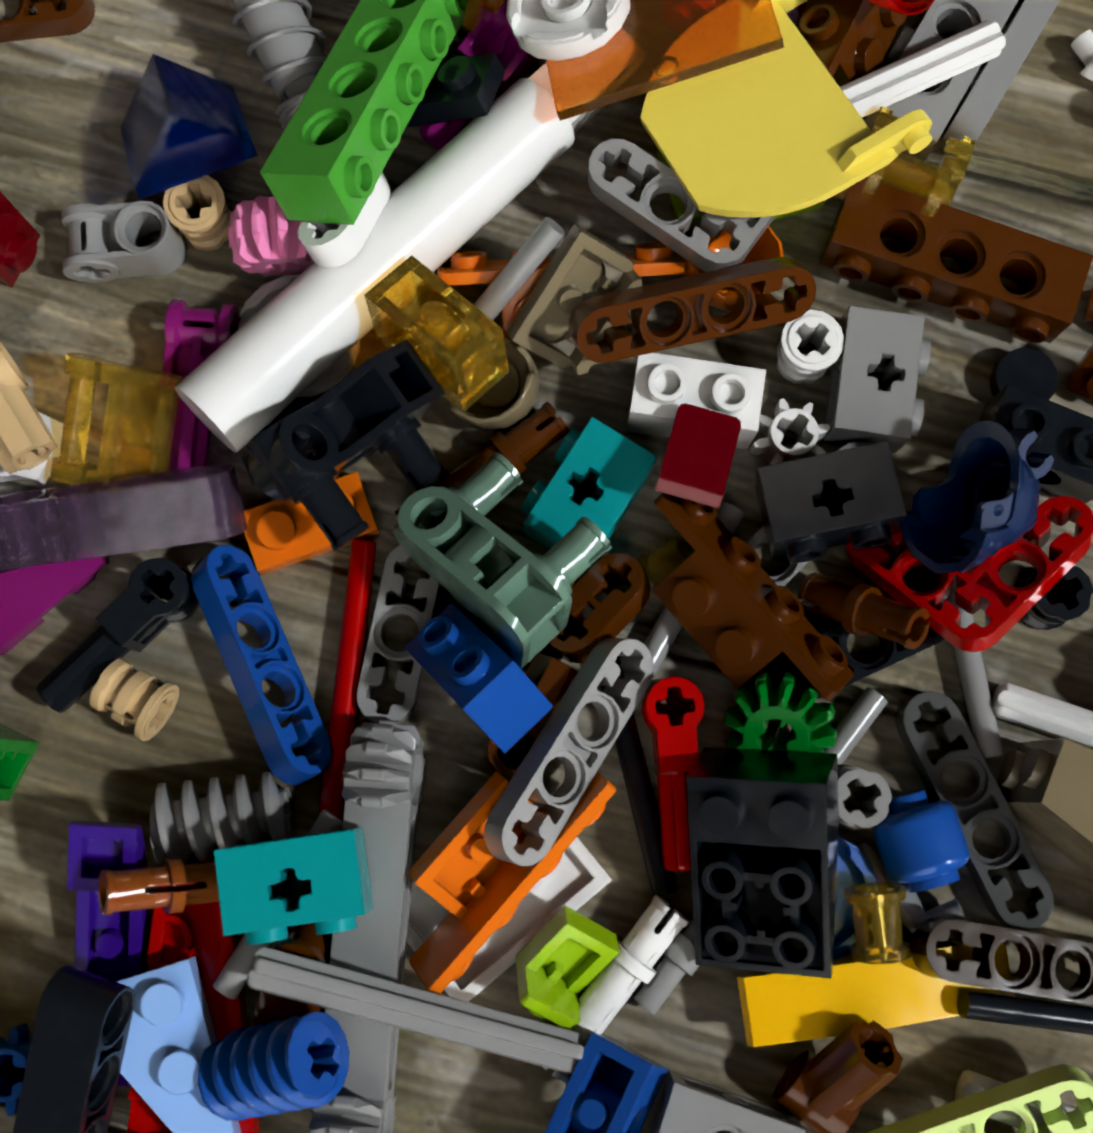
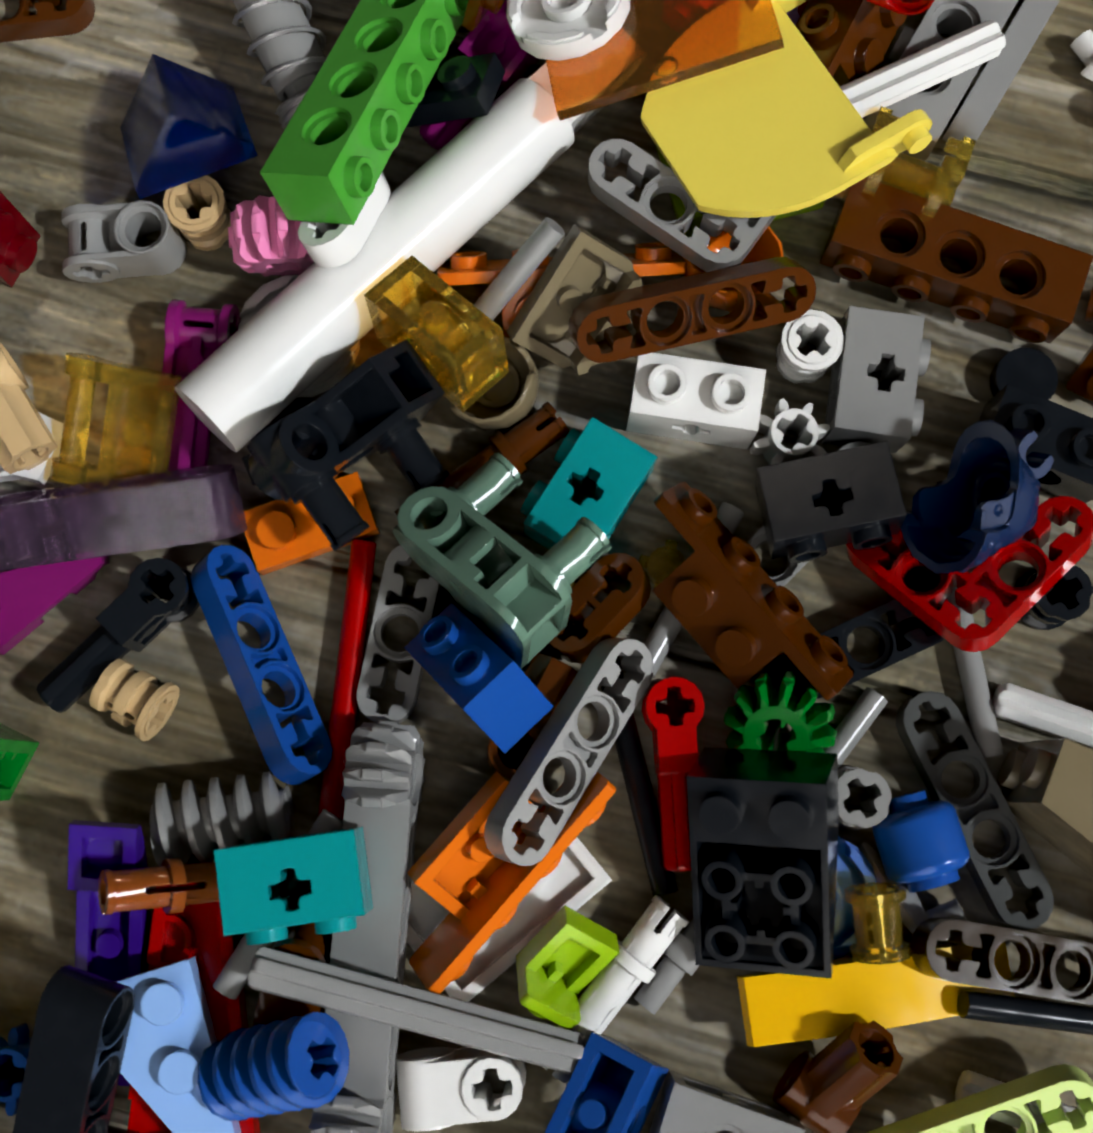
(447, 1087): none -> white piece
(698, 455): dark red slope -> none
(864, 610): reddish brown pin -> none

